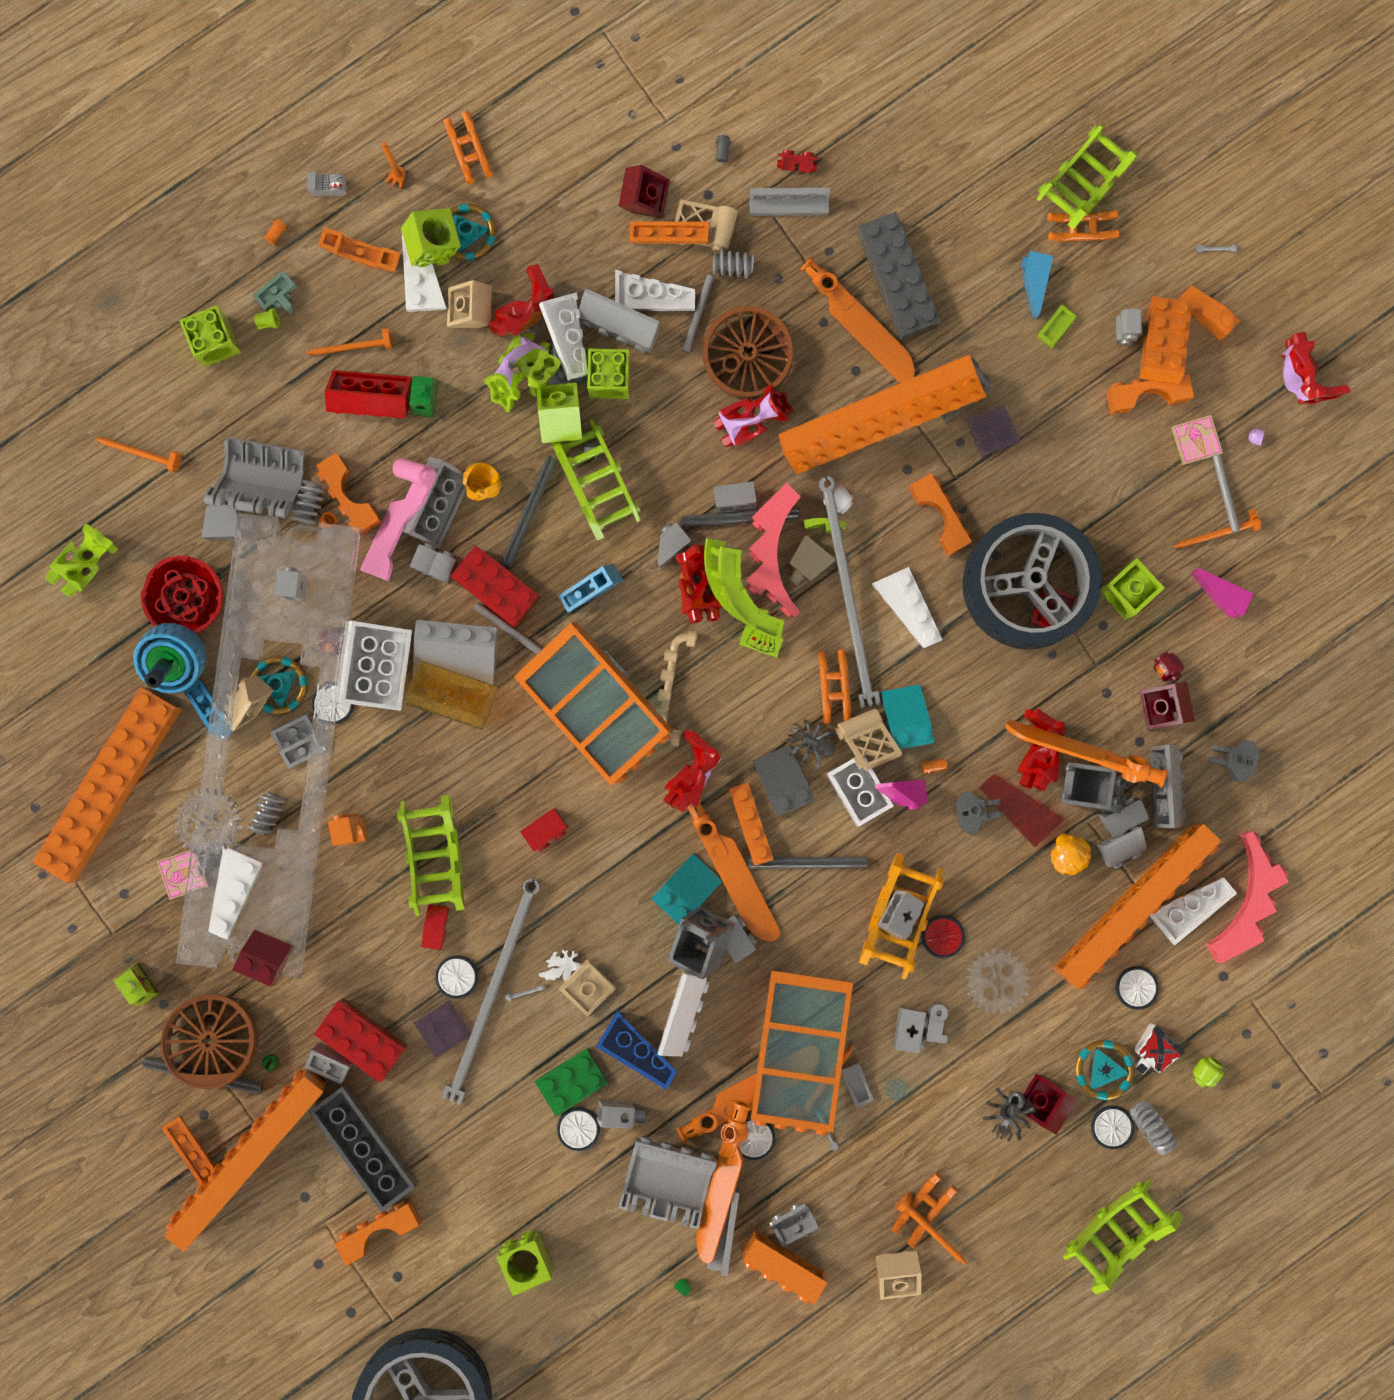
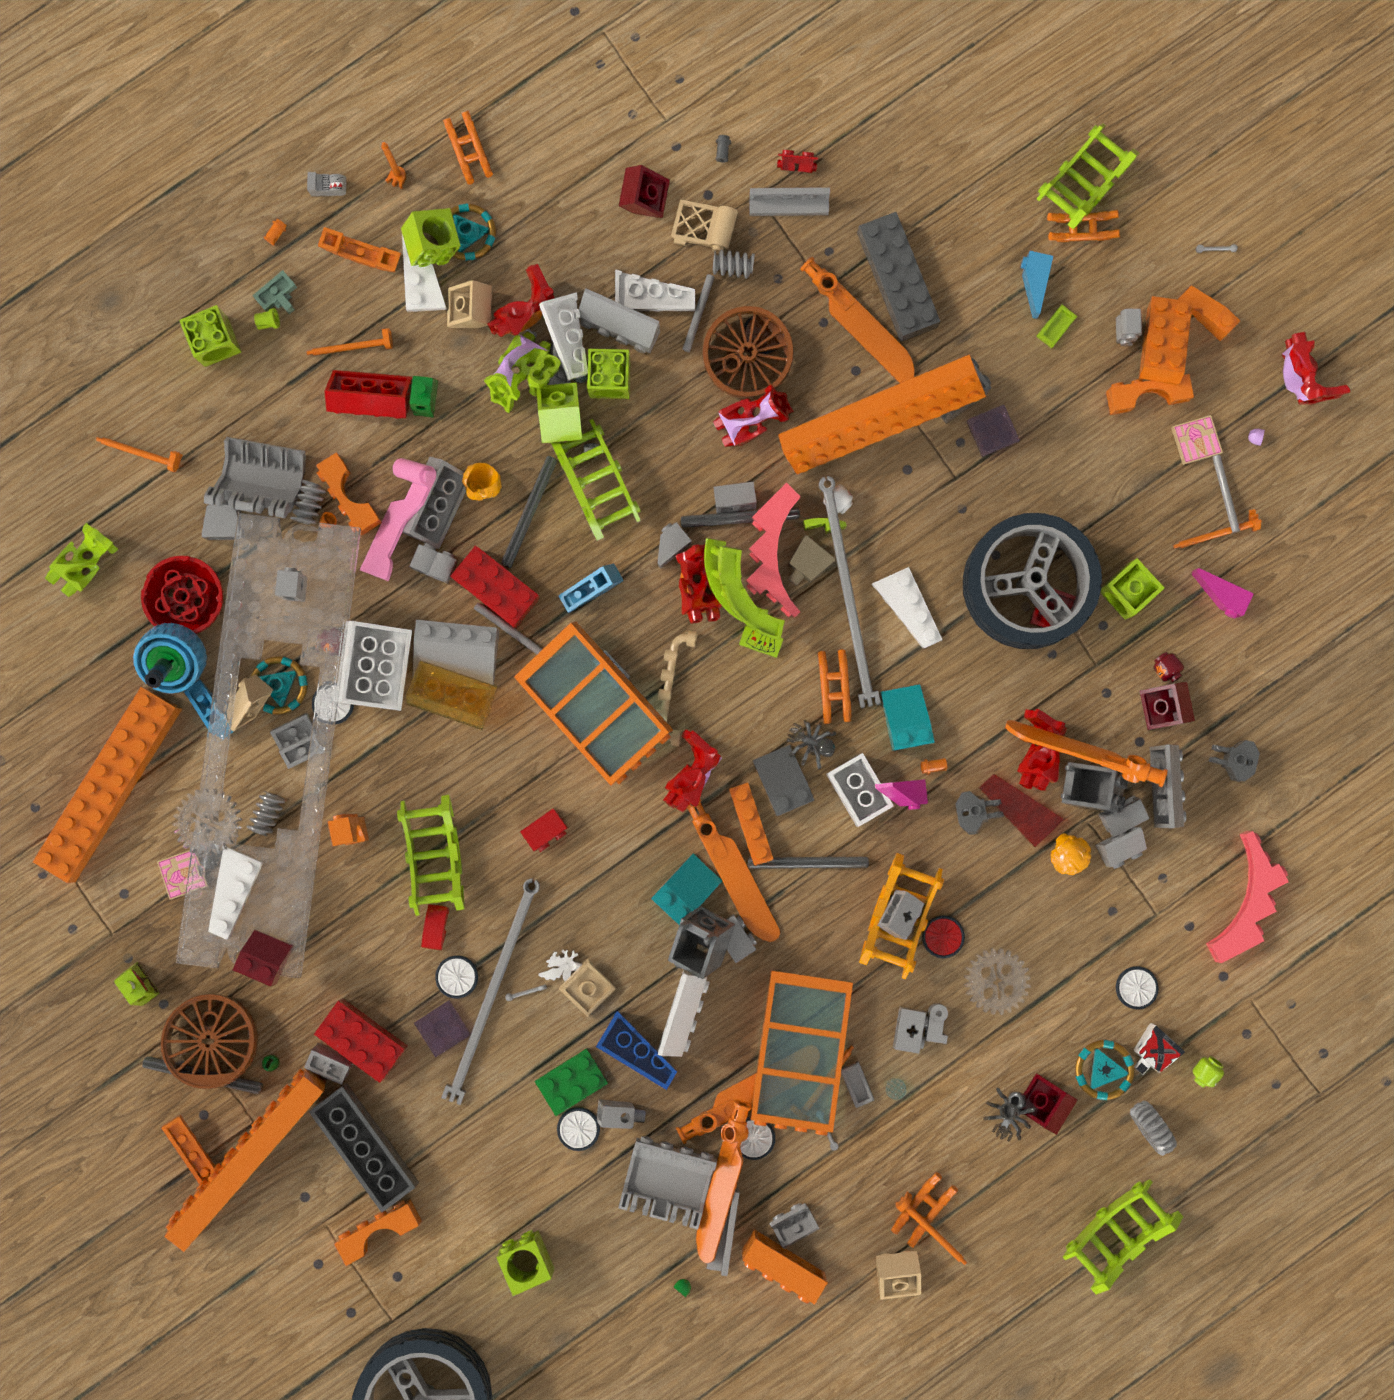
(669, 232): orange plate -> none
(859, 729): tan piece -> none
(928, 492): orange arch -> none
(1112, 1127): white wheel -> none
(1137, 905): orange brick -> none
(1190, 910): white wing -> none

